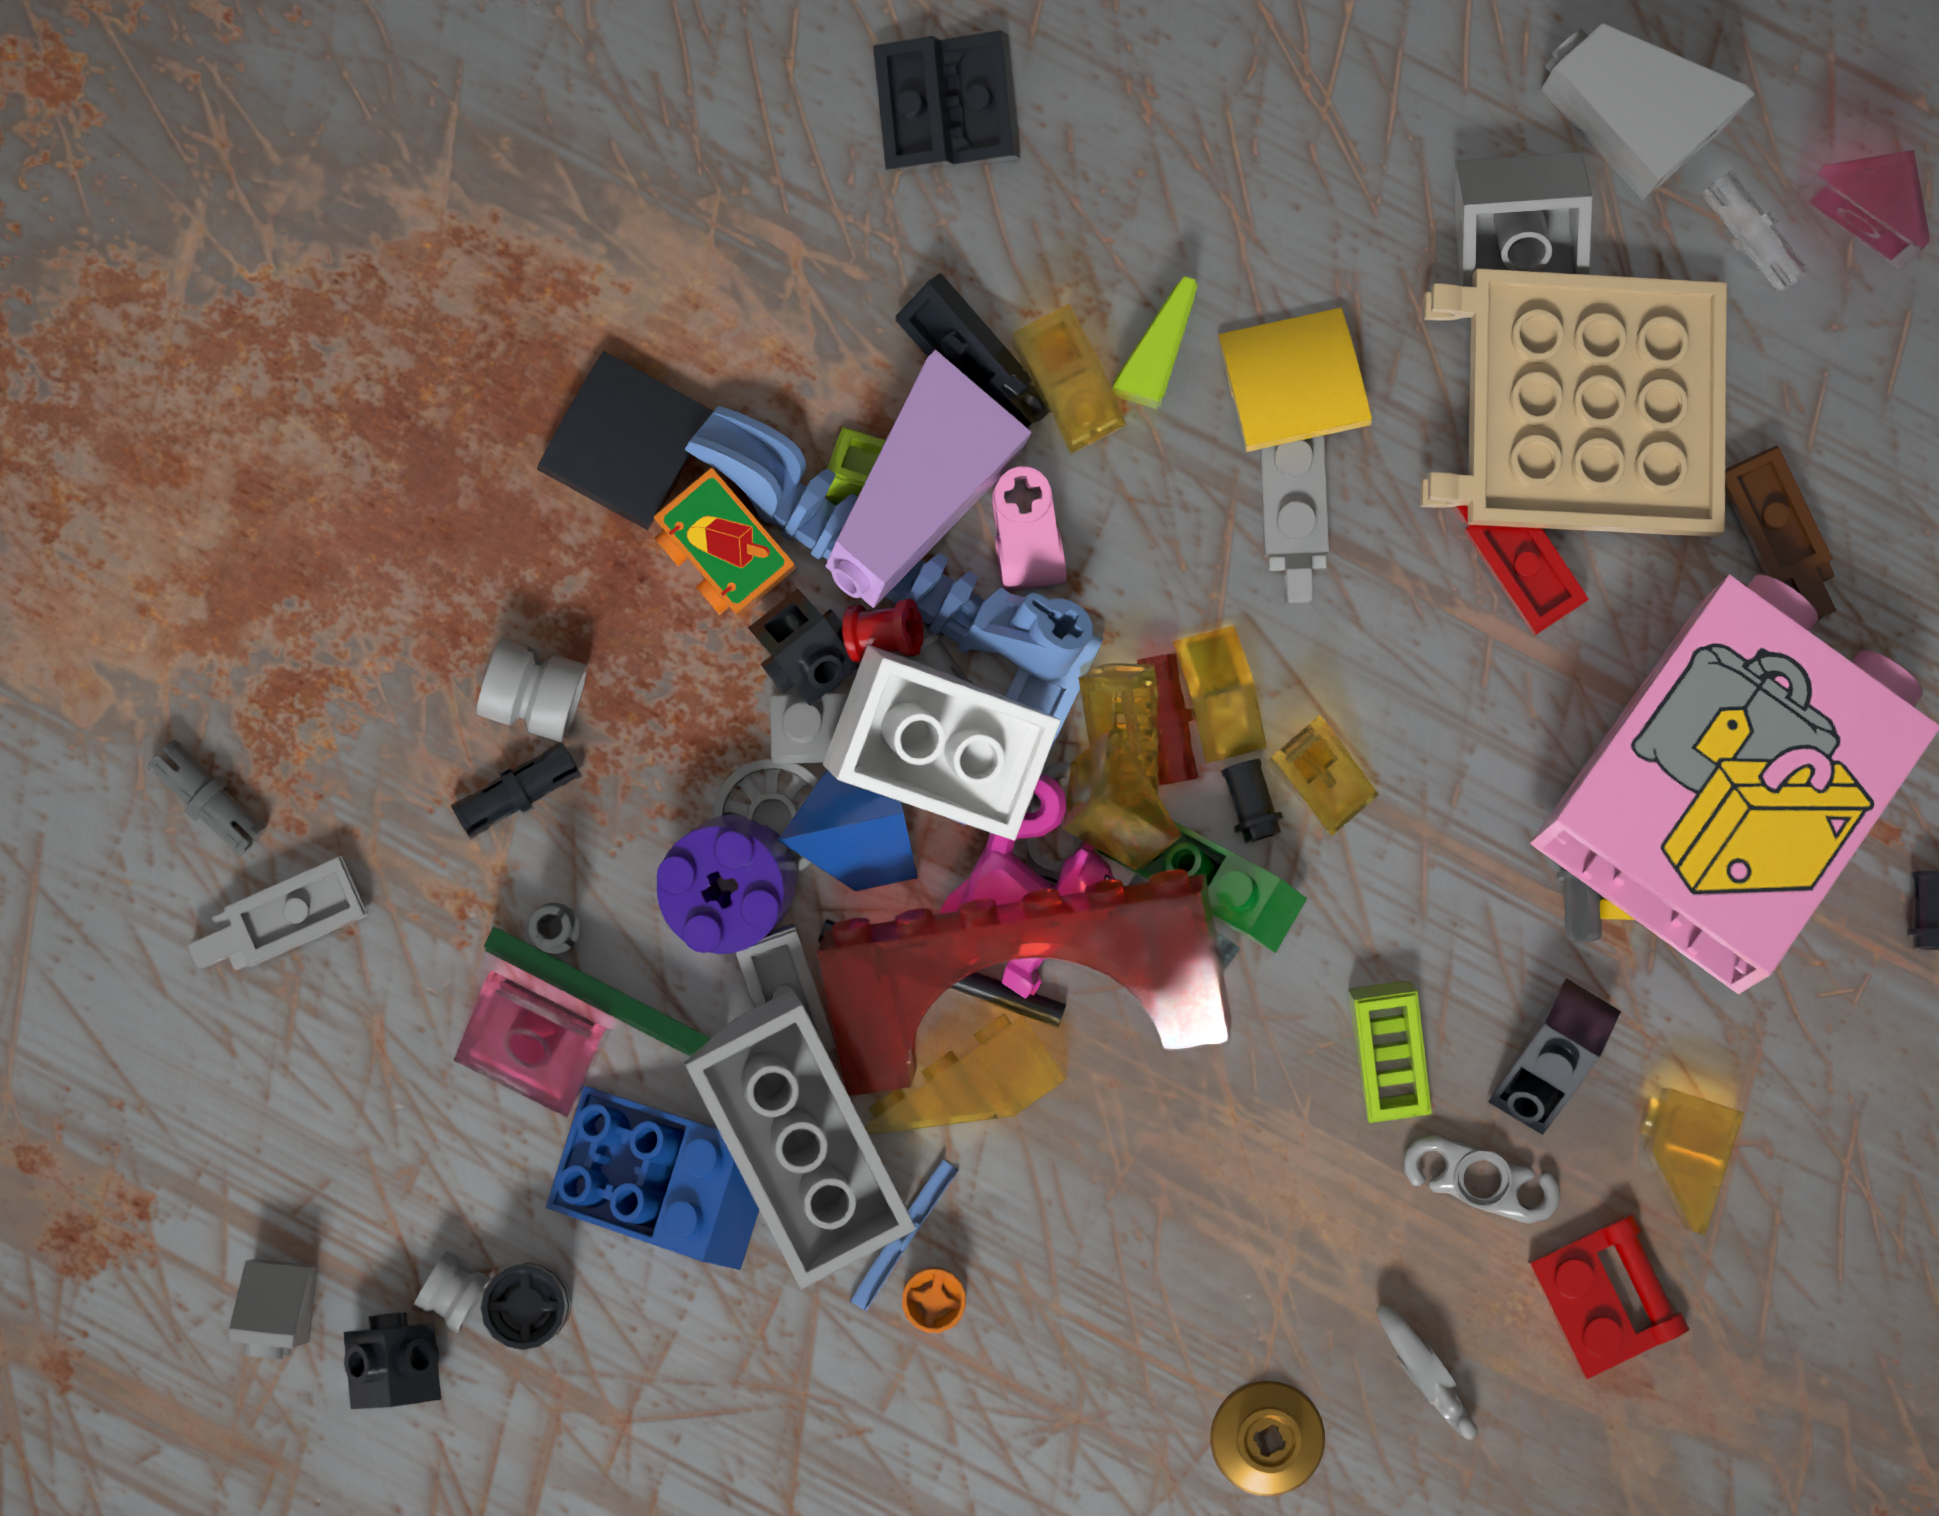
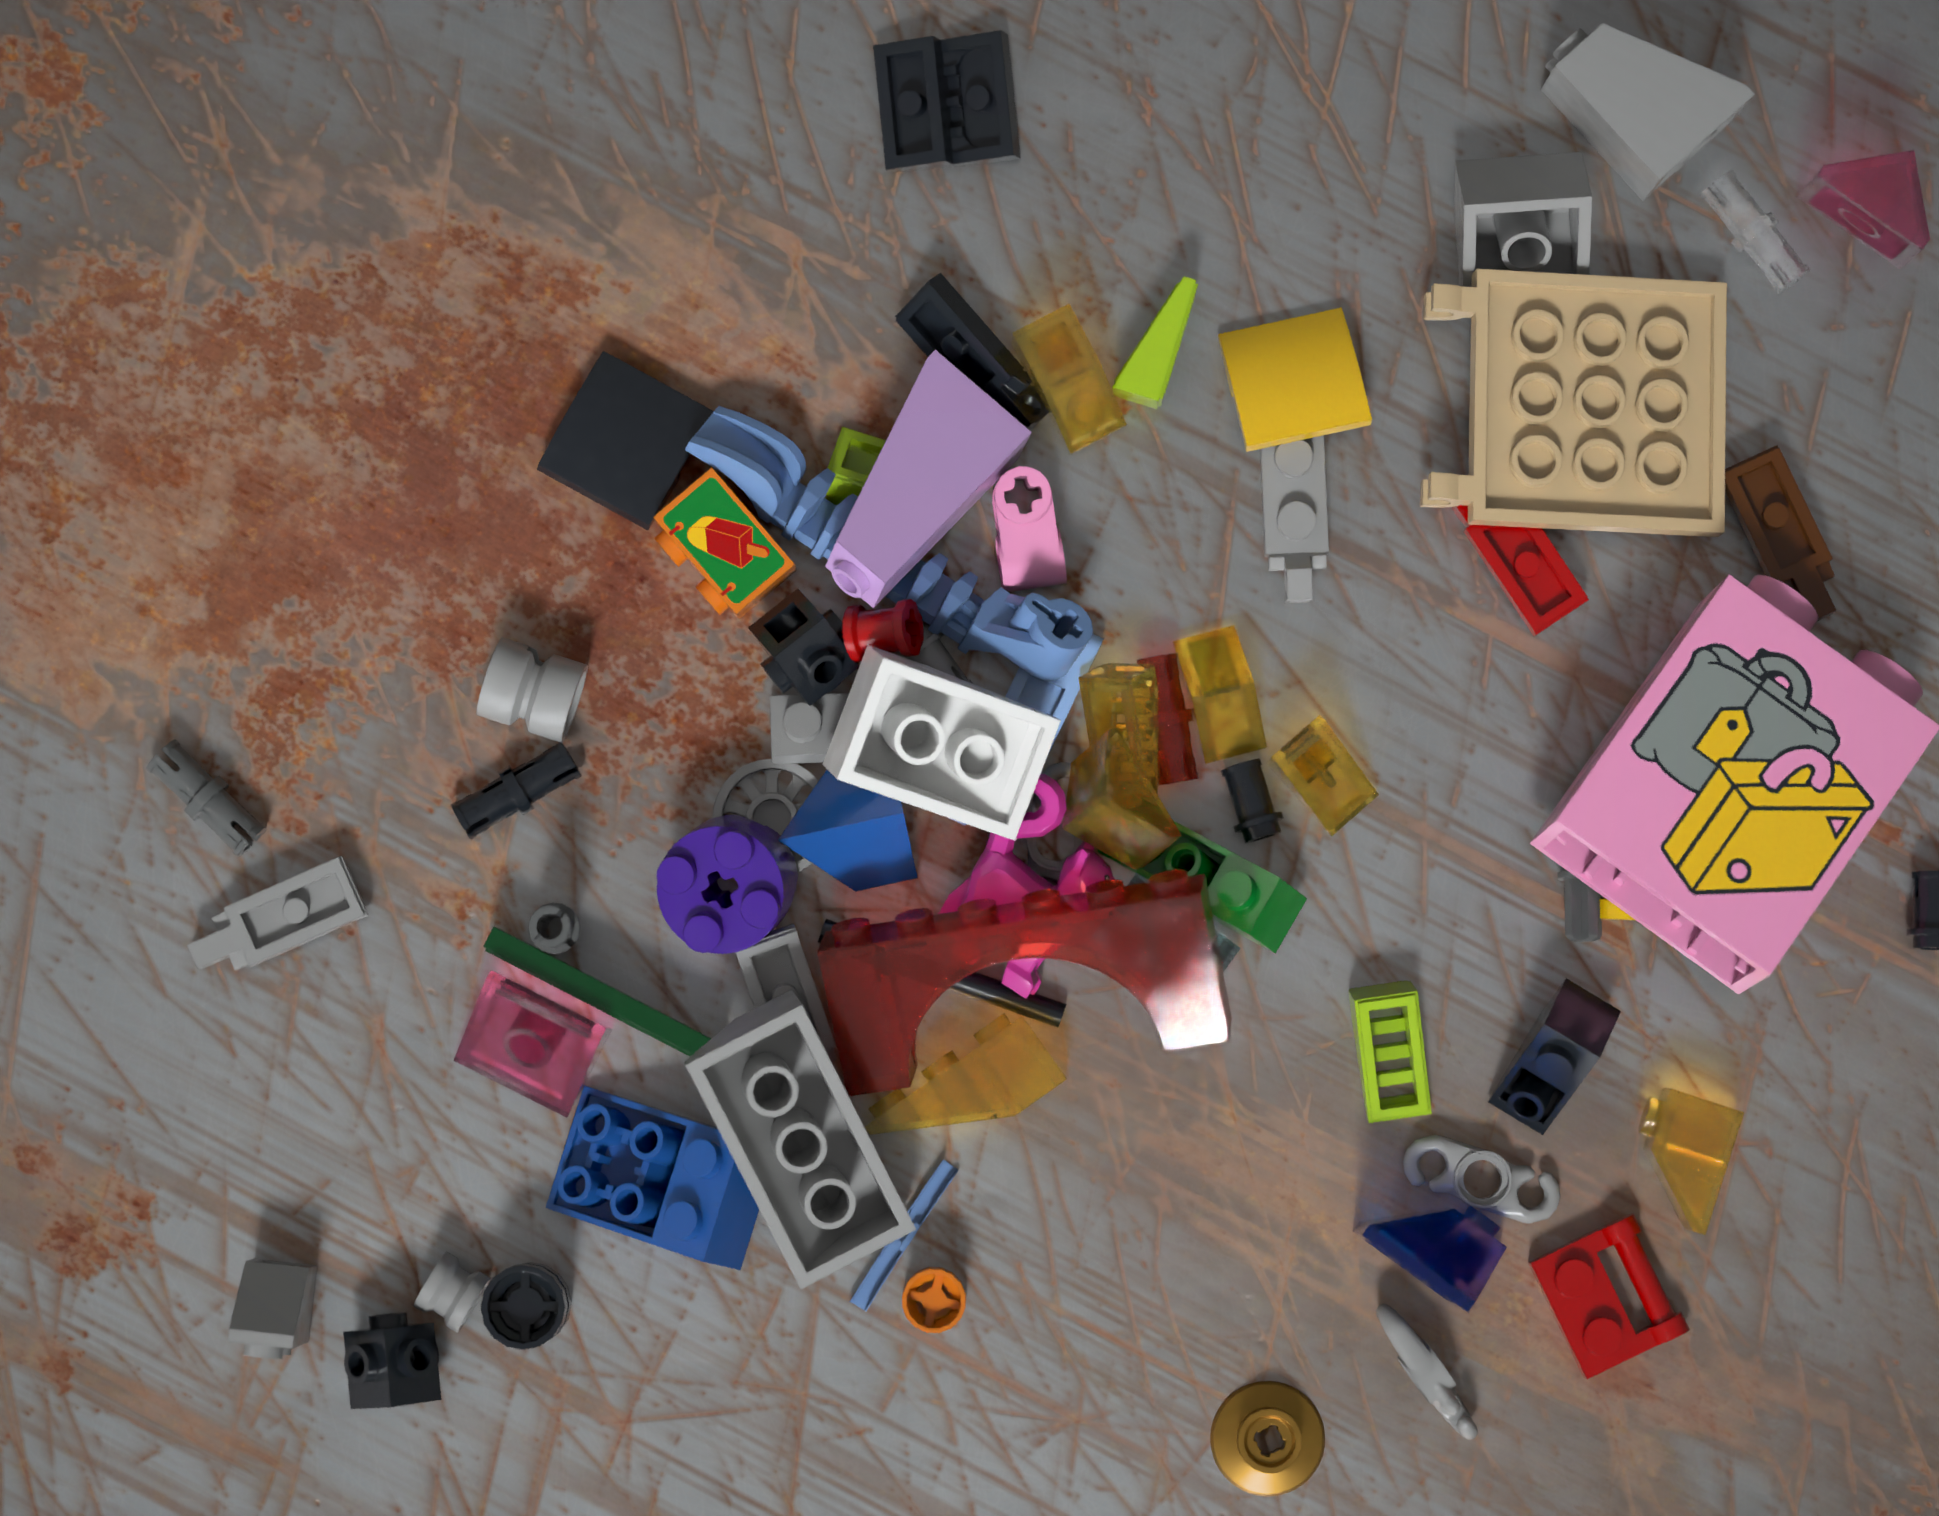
(1440, 1248): none -> clear blue slope

